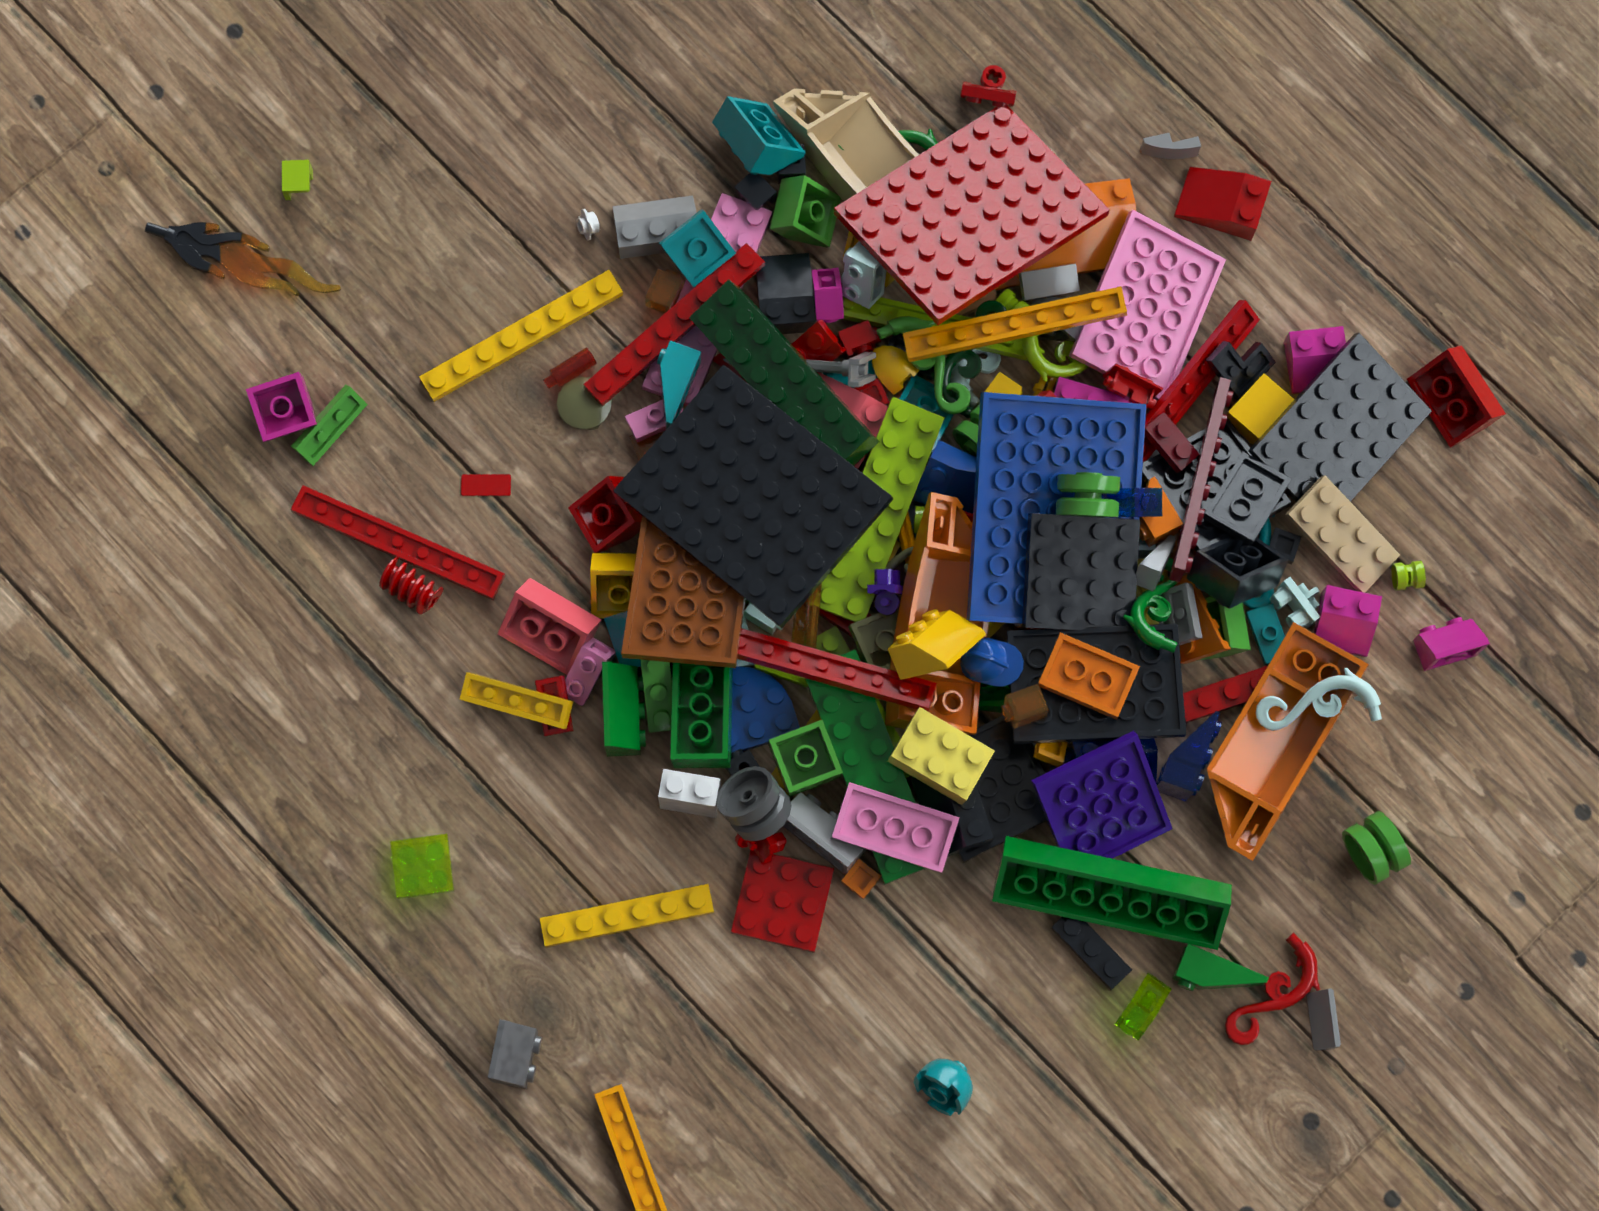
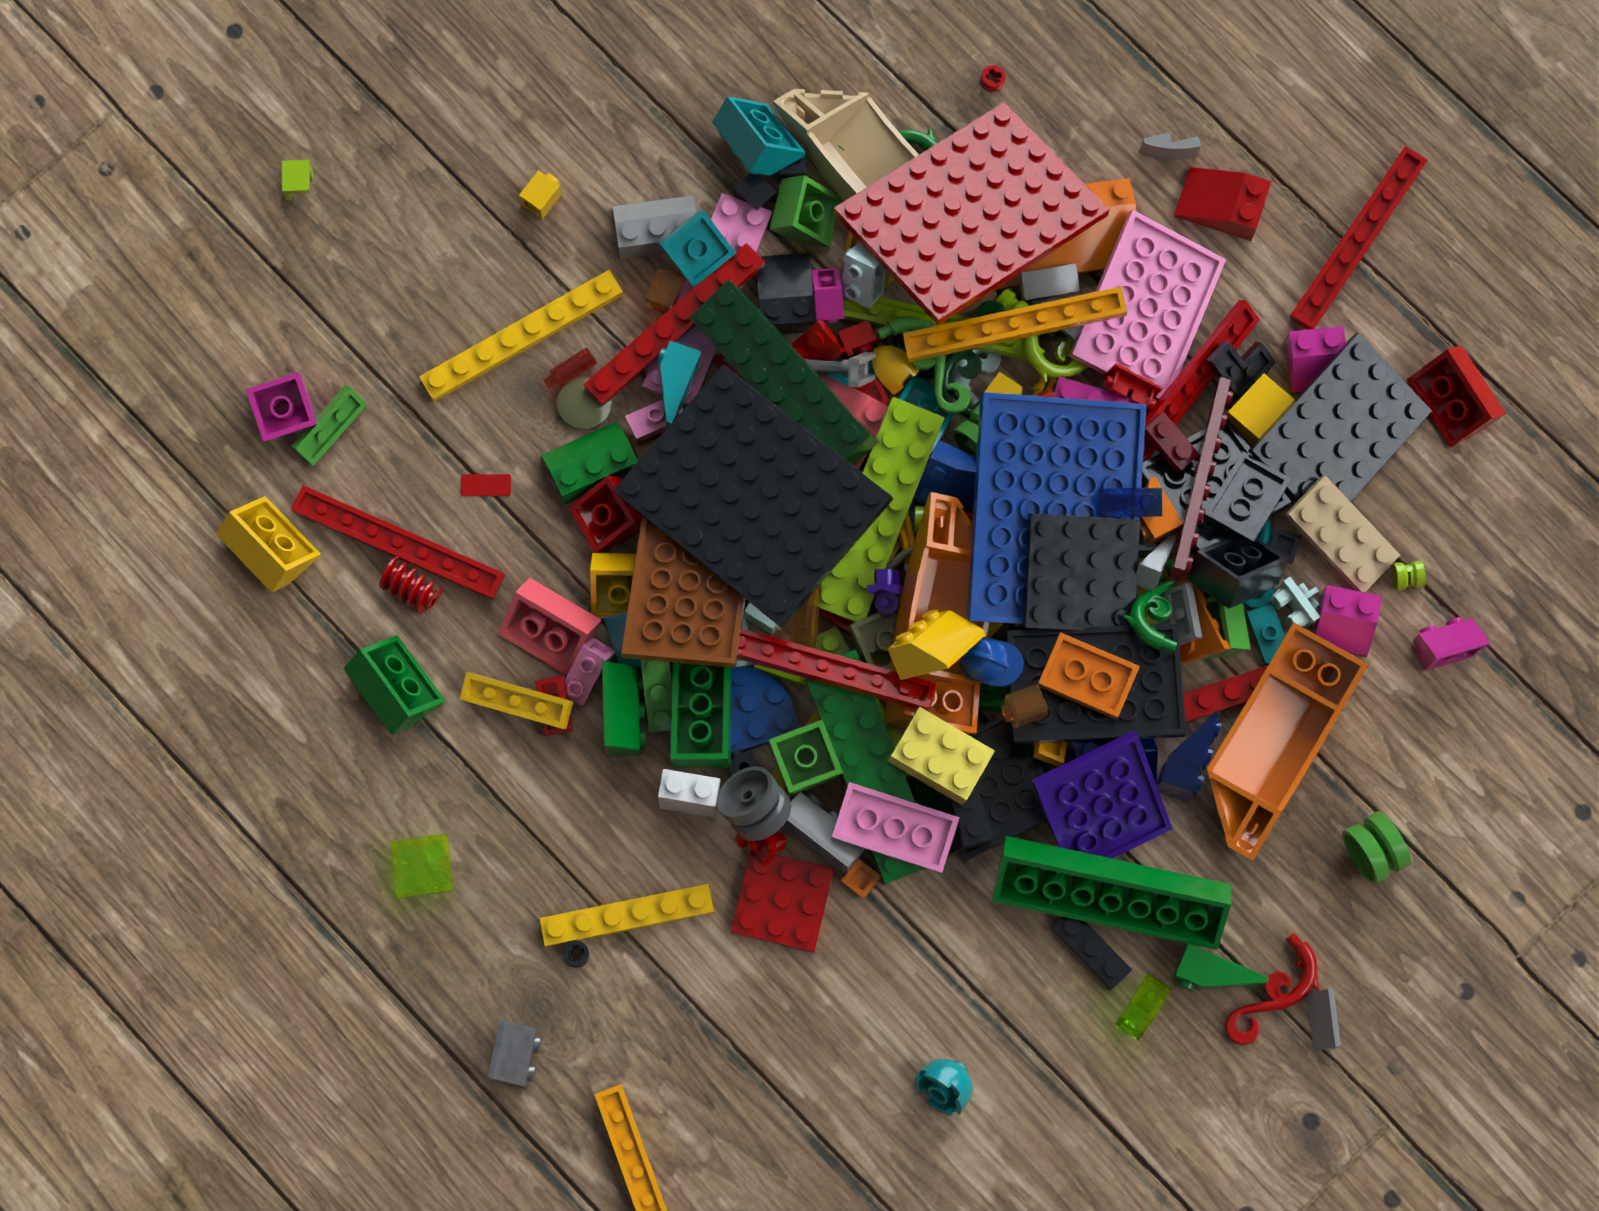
(228, 249): piece -> none
(267, 543): none -> yellow slope
(393, 684): none -> green slope
(540, 194): none -> yellow brick
(569, 949): none -> black bush
(587, 223): white plate -> none
(589, 460): none -> green slope
(976, 93): red plate -> none
(1088, 495): bright green wheel -> none
(1314, 695): light aqua plant -> none
(1358, 239): none -> red plate

